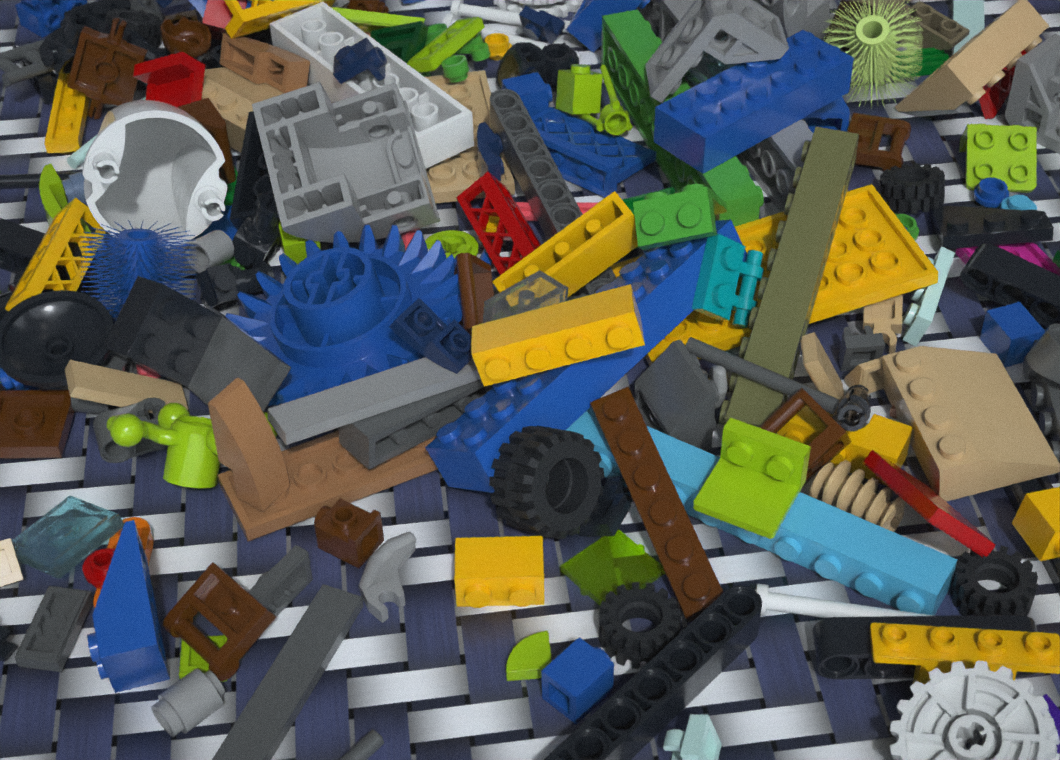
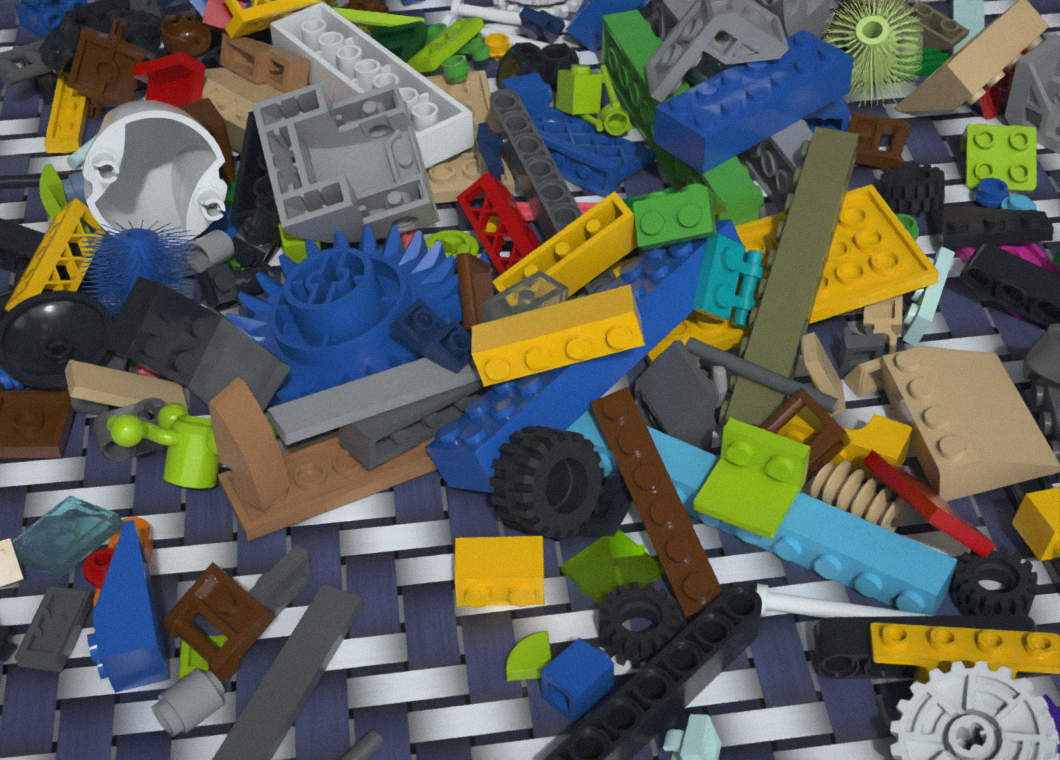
(348, 532): reddish brown brick -> none
(357, 58): dark blue bracket -> none
(381, 575): light grey piece -> none
(857, 409): black pin -> none
(1010, 333): blue brick -> none

